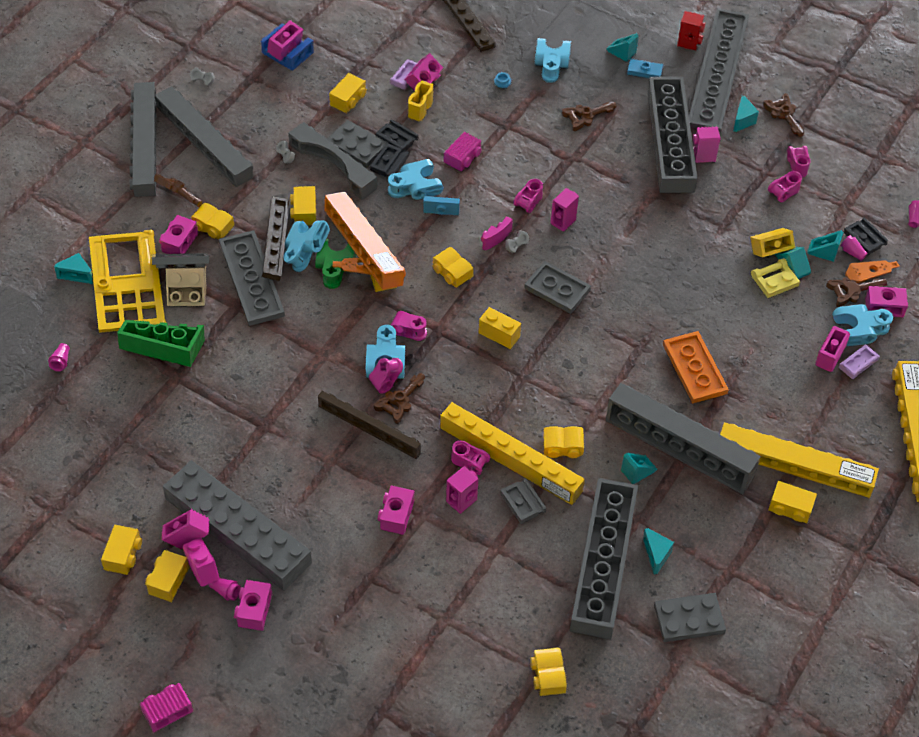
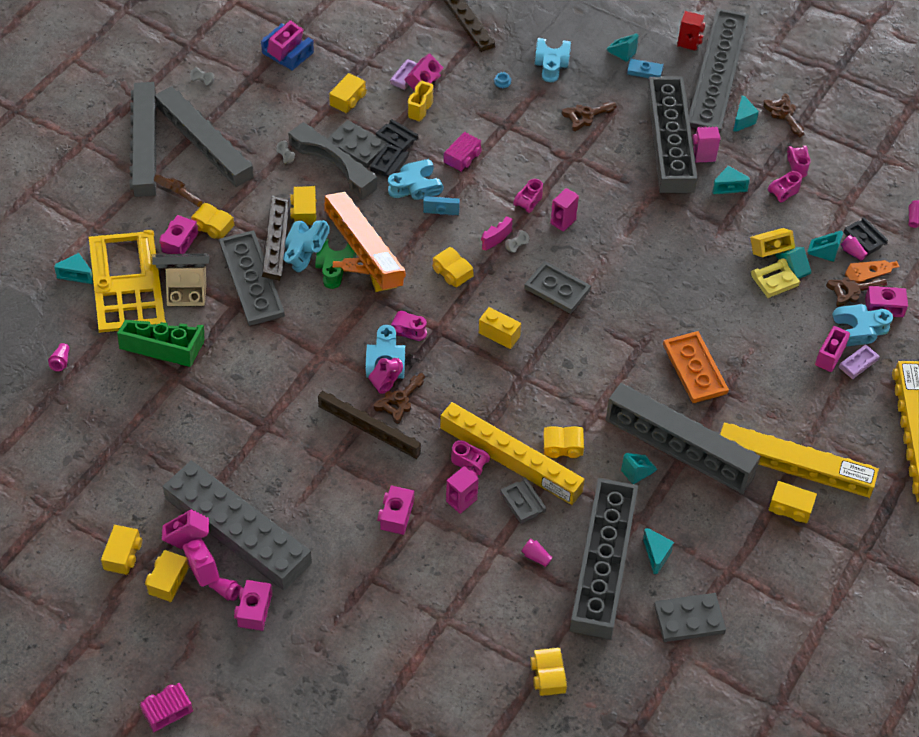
(536, 552): none -> dark pink cone
(730, 182): none -> teal slope

